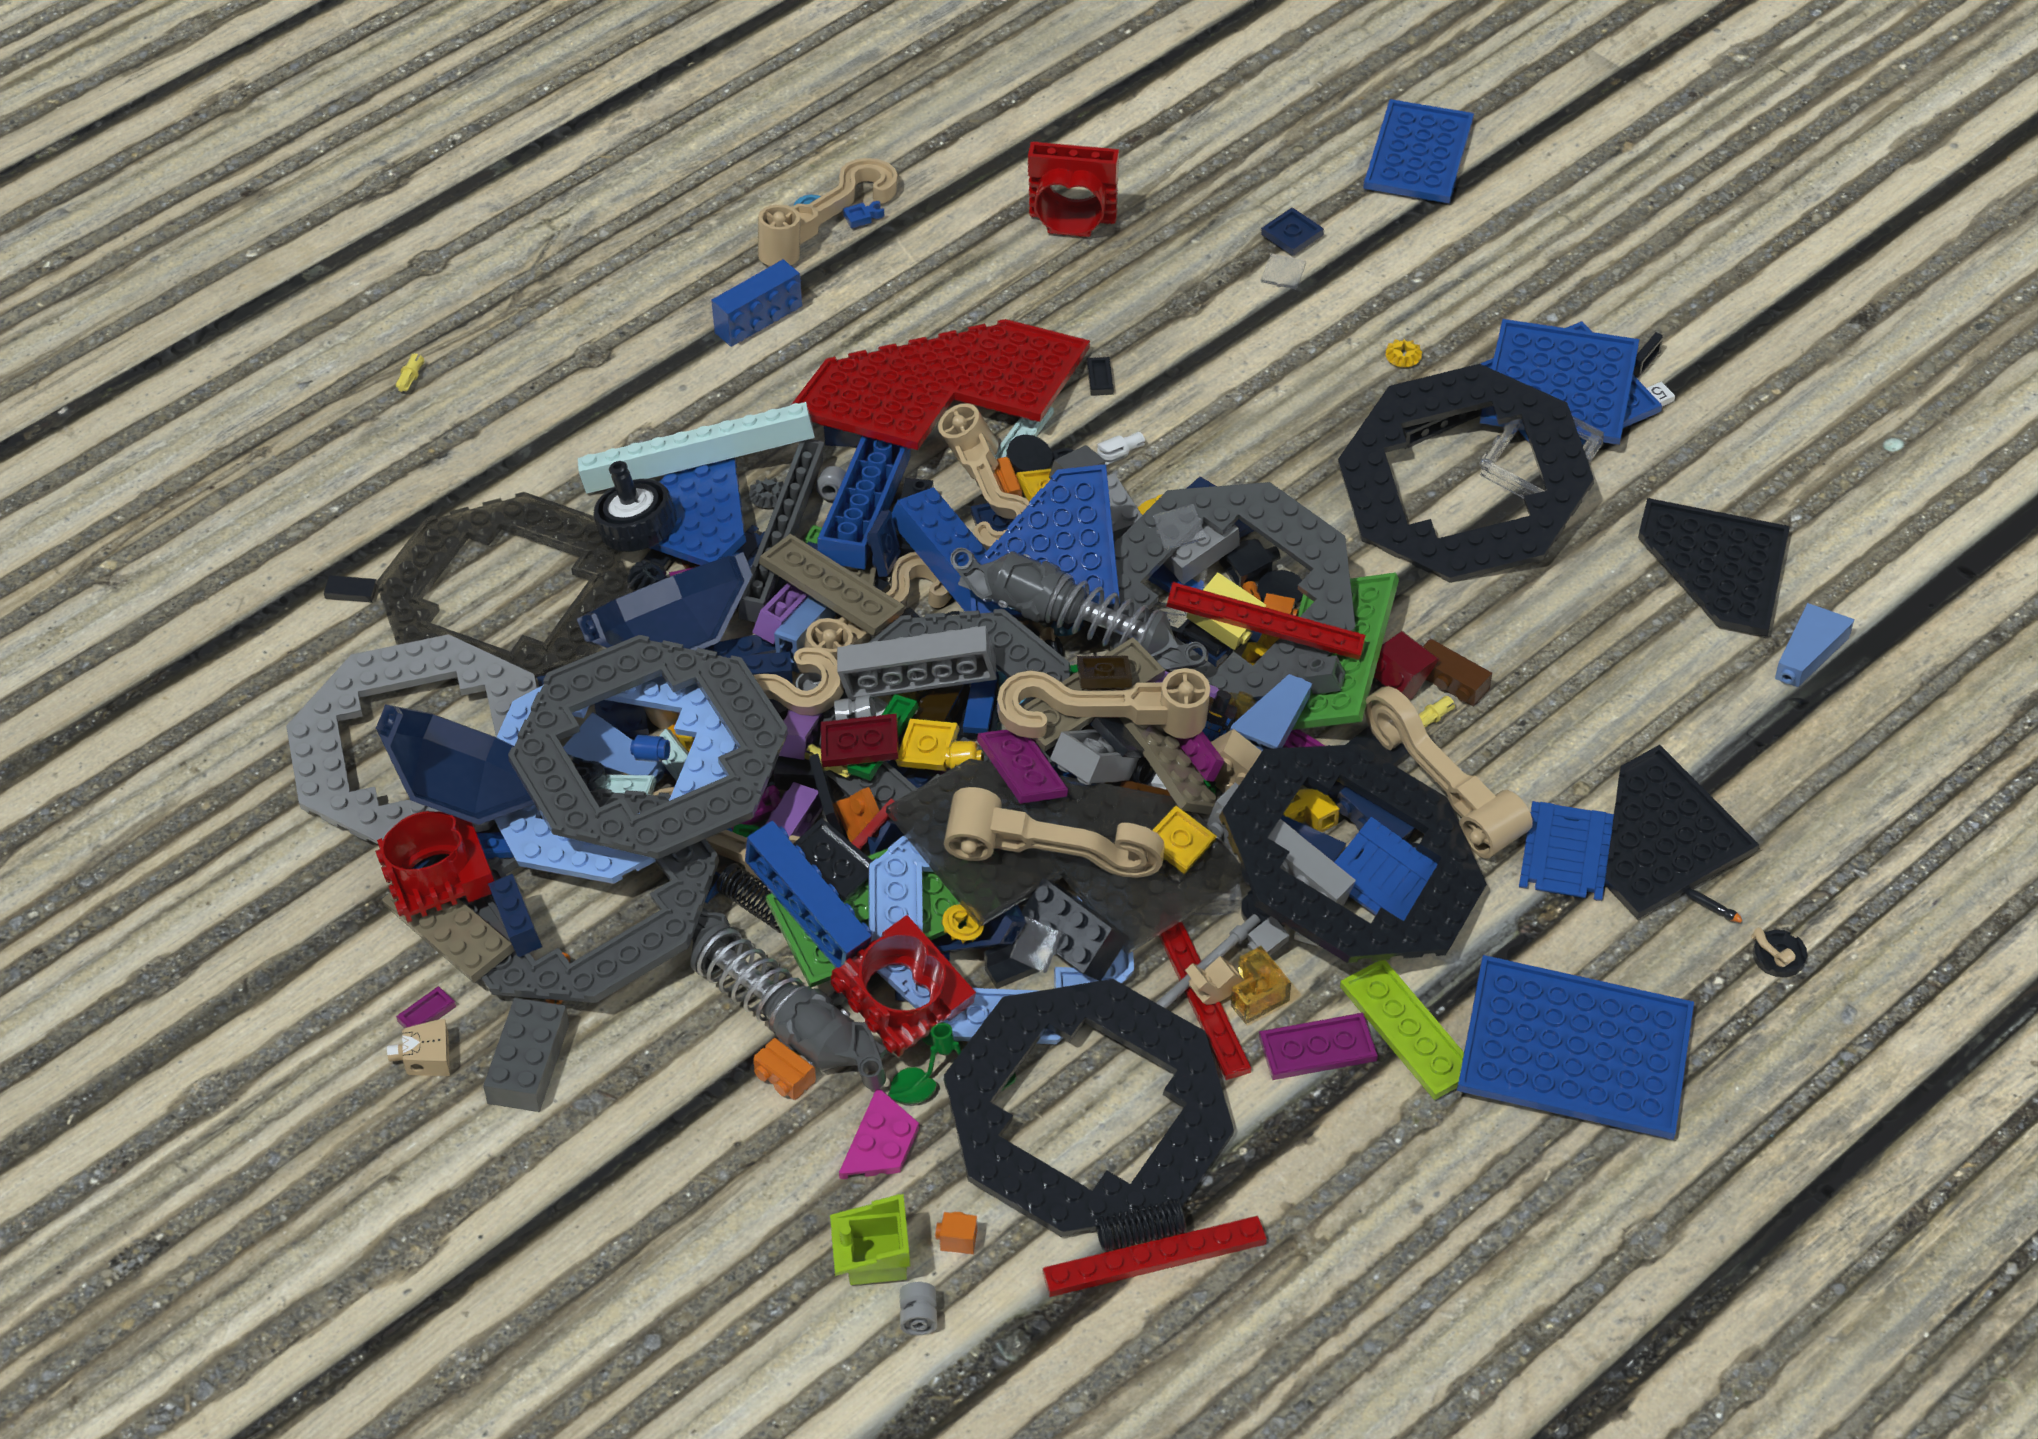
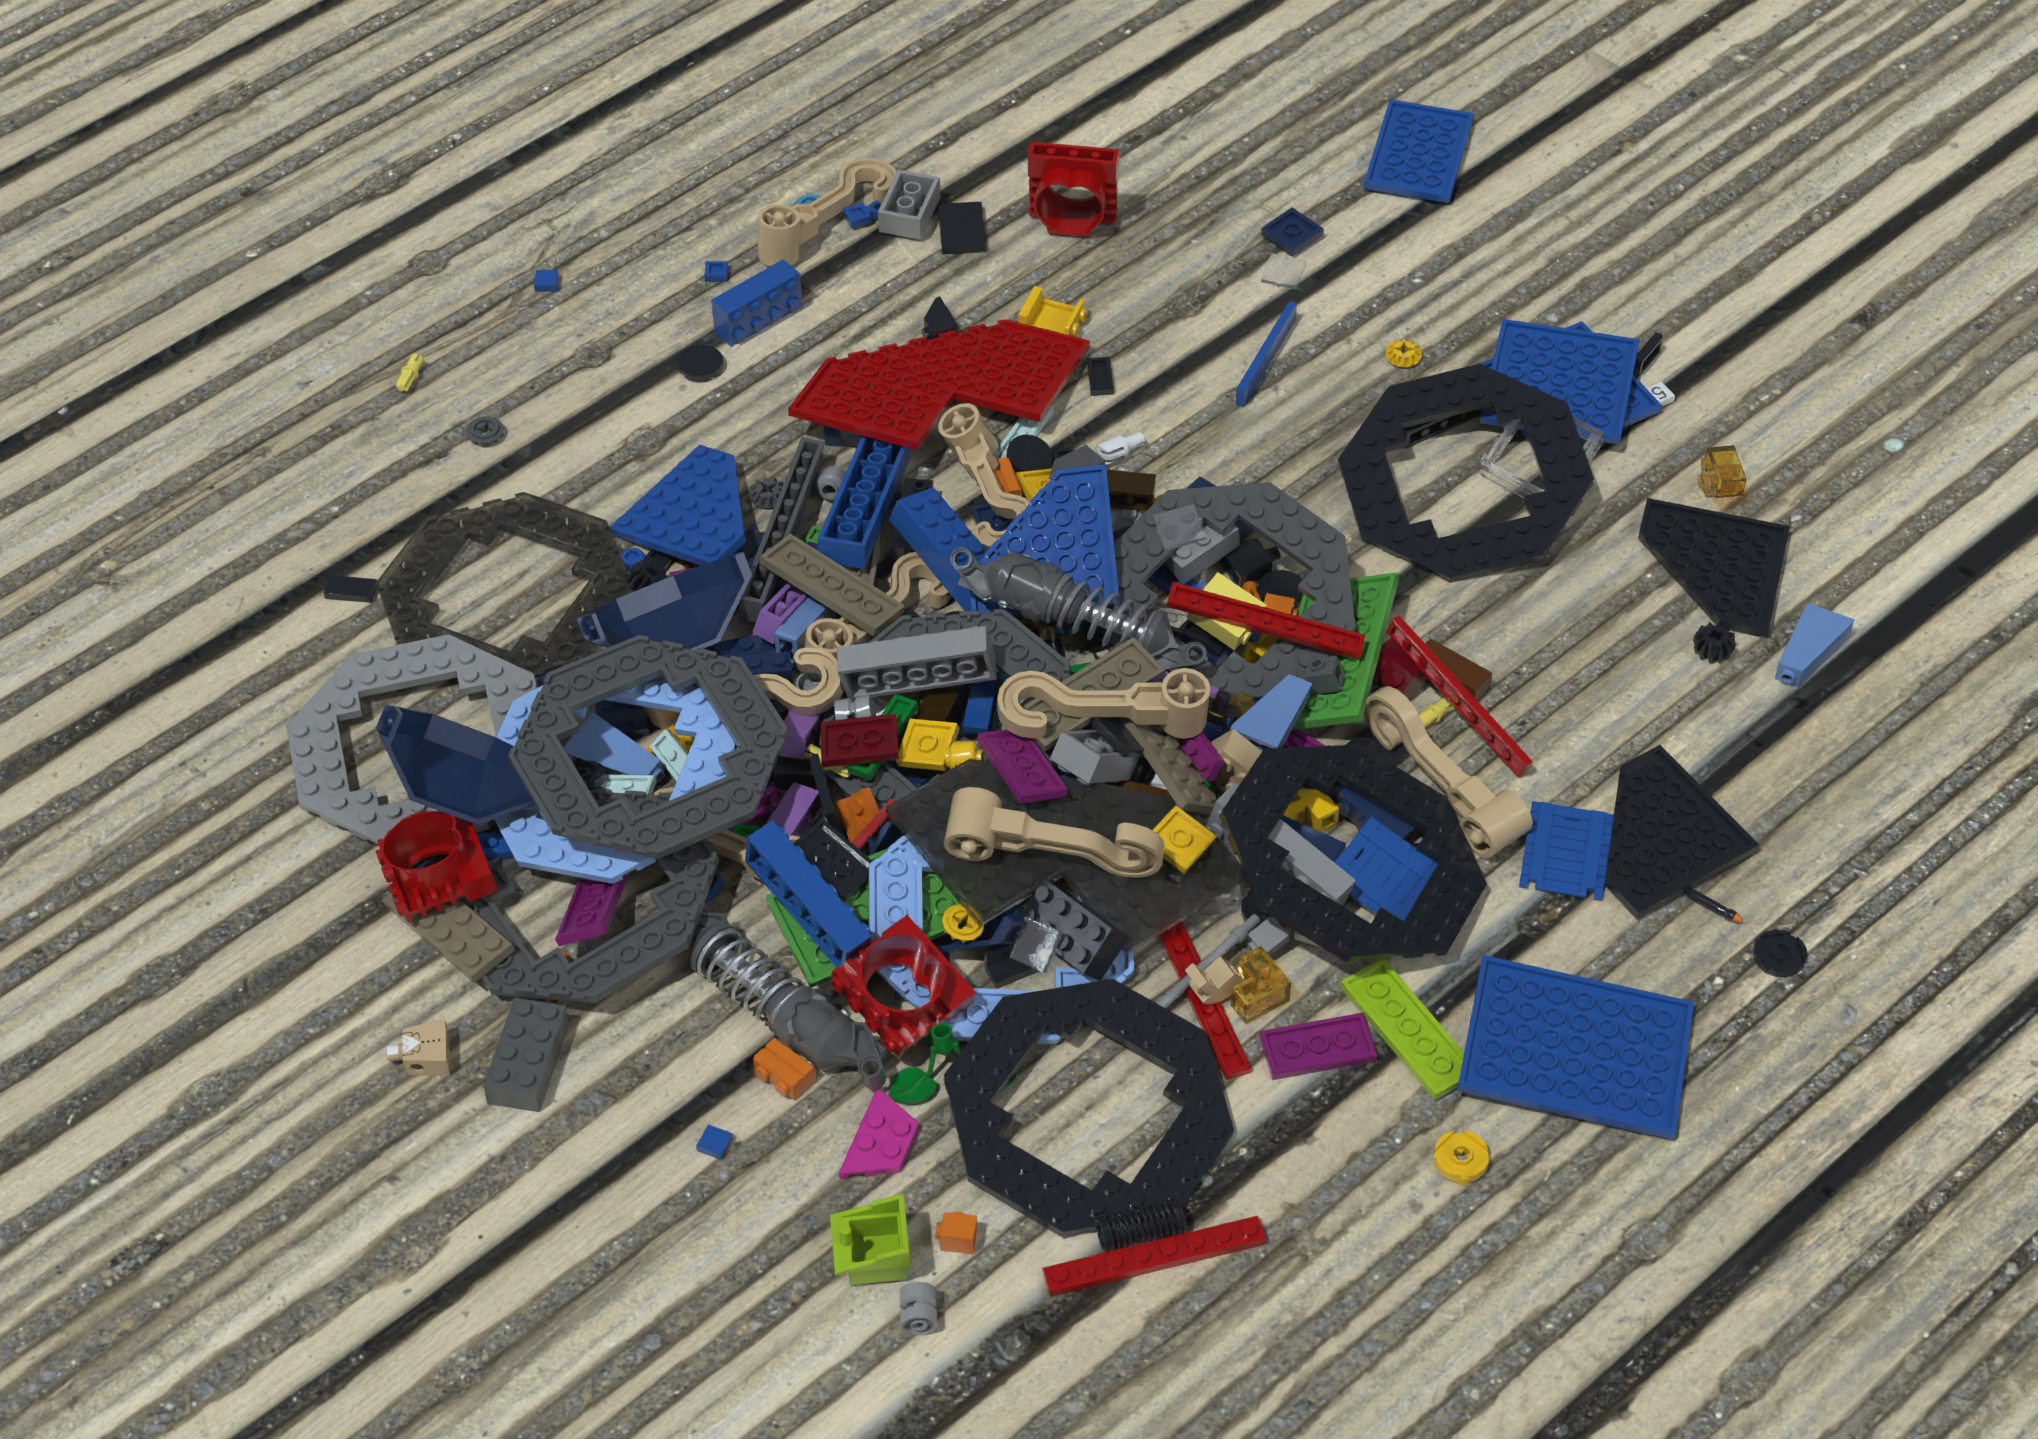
(427, 1009): magenta tile -> none
(479, 425): none -> dark grey gear
(515, 915): dark blue brick -> none
(546, 280): none -> blue tile
(590, 910): none -> magenta tile
(631, 556): none -> blue tile
(634, 511): black wheel -> none
(650, 748): blue brick -> none
(699, 446): light aqua brick -> none
(700, 363): none -> black tile
(714, 1142): none -> blue tile
(716, 271): none -> blue tile
(729, 887): black piece -> none
(884, 543): dark blue plate -> none
(909, 204): none -> light grey brick
(938, 320): none -> black slope
(961, 227): none -> black tile
(1052, 314): none -> yellow panel
(1104, 672): dark brown plate -> none
(1131, 490): none -> dark brown brick
(1266, 354): none -> blue tile
(1459, 696): none -> red tile
(1461, 1170): none -> yellow plate
(1714, 642): none -> black gear
(1721, 473): none -> clear yellow brick
(1781, 958): tan piece -> none

